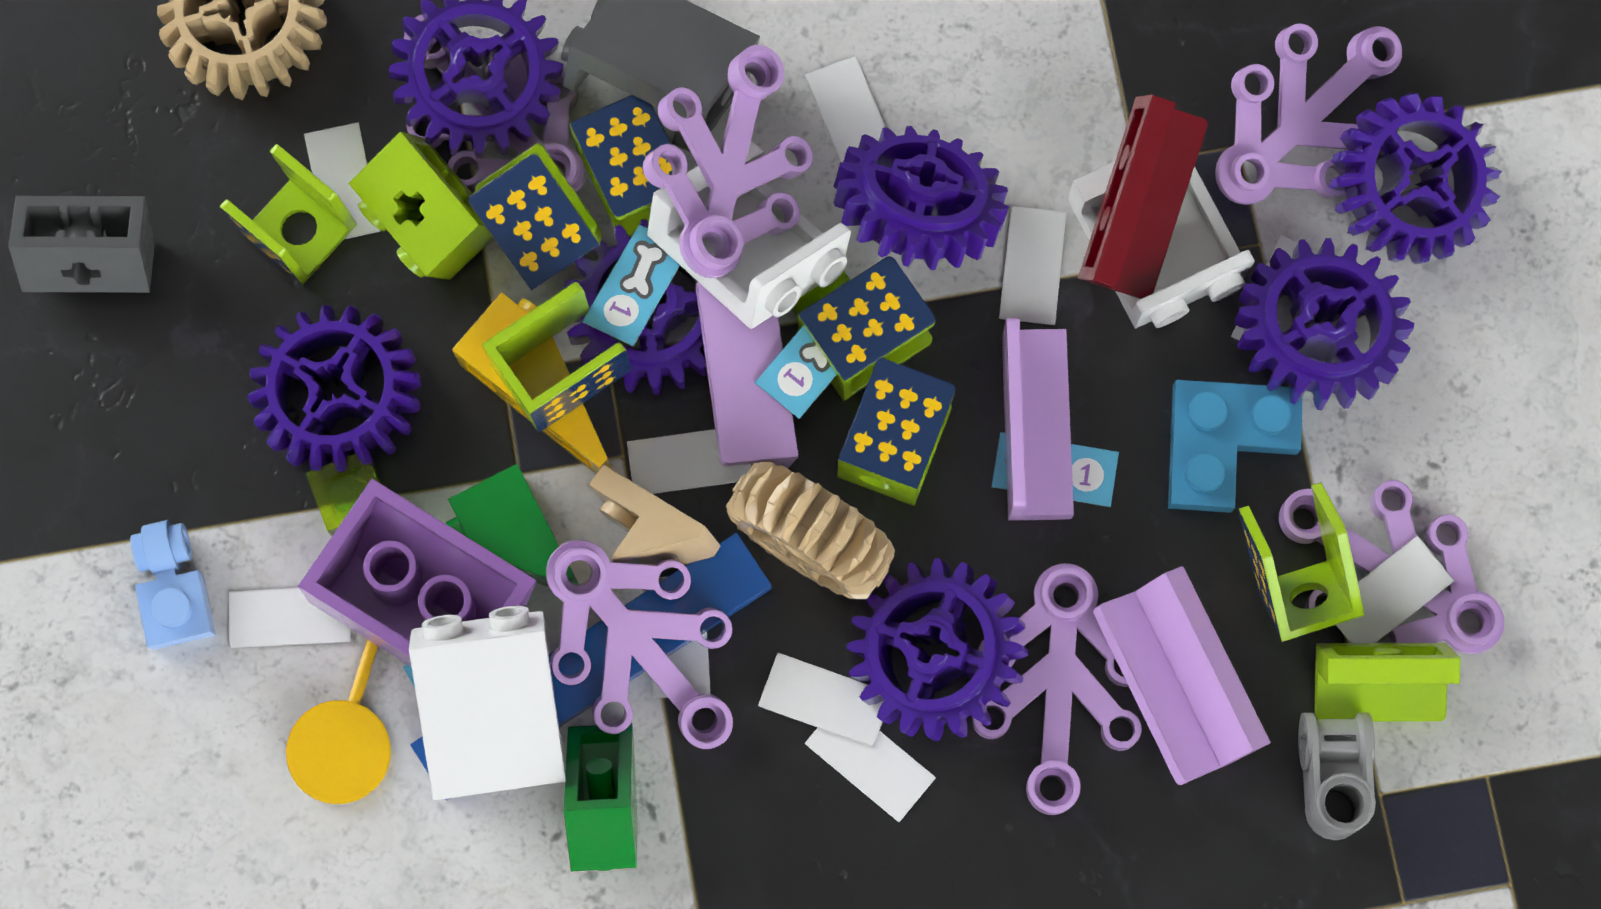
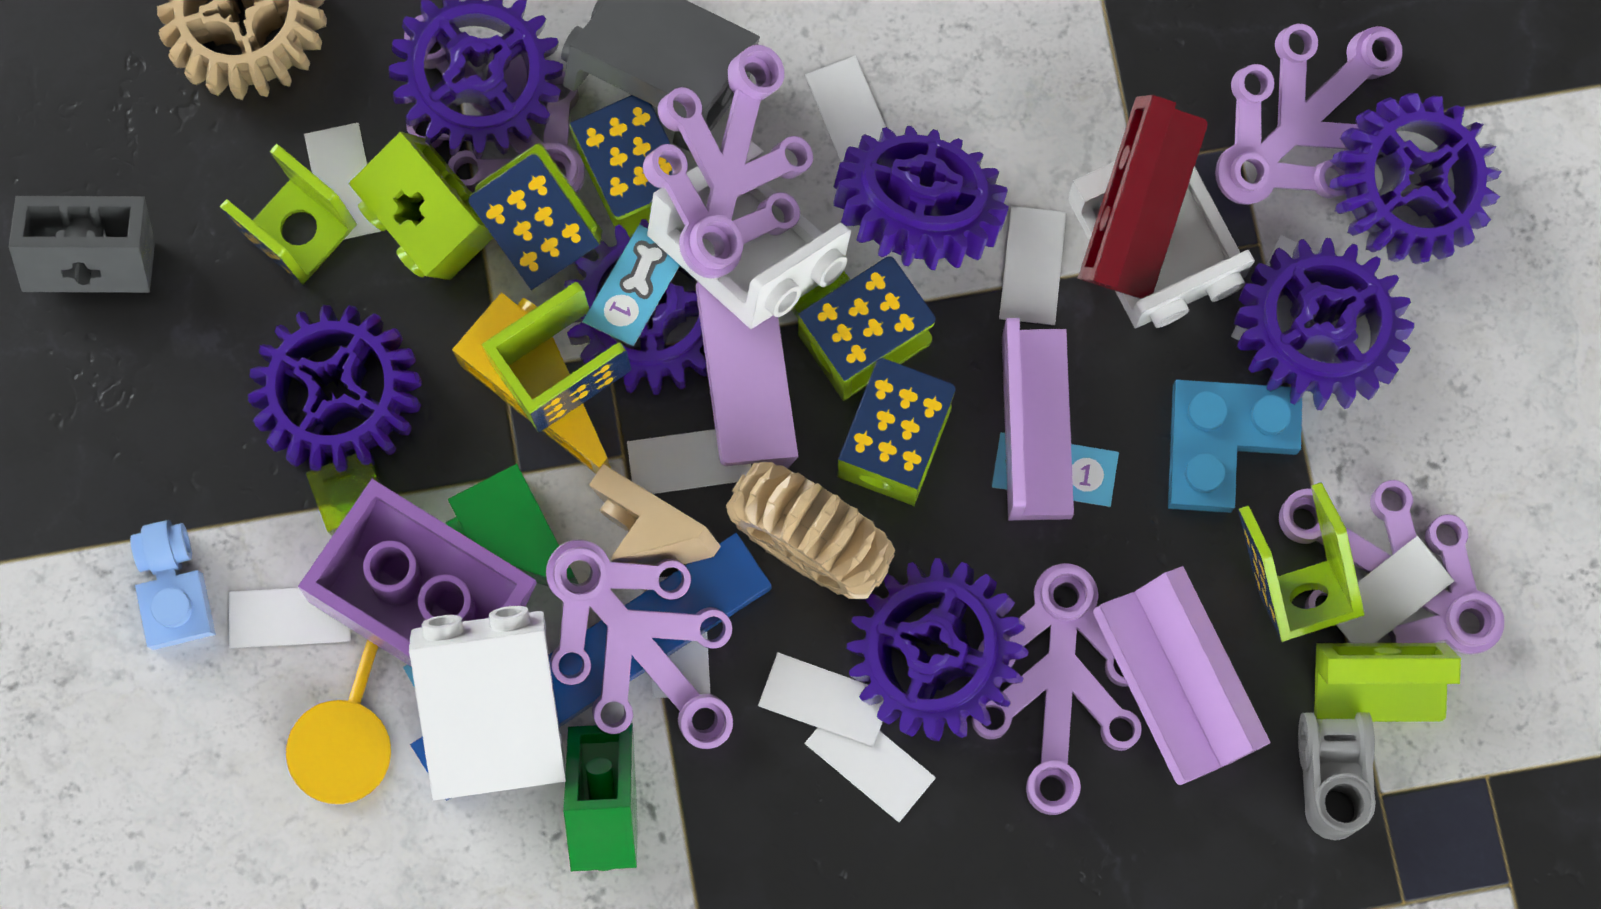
(797, 374): medium azure sticker -> none

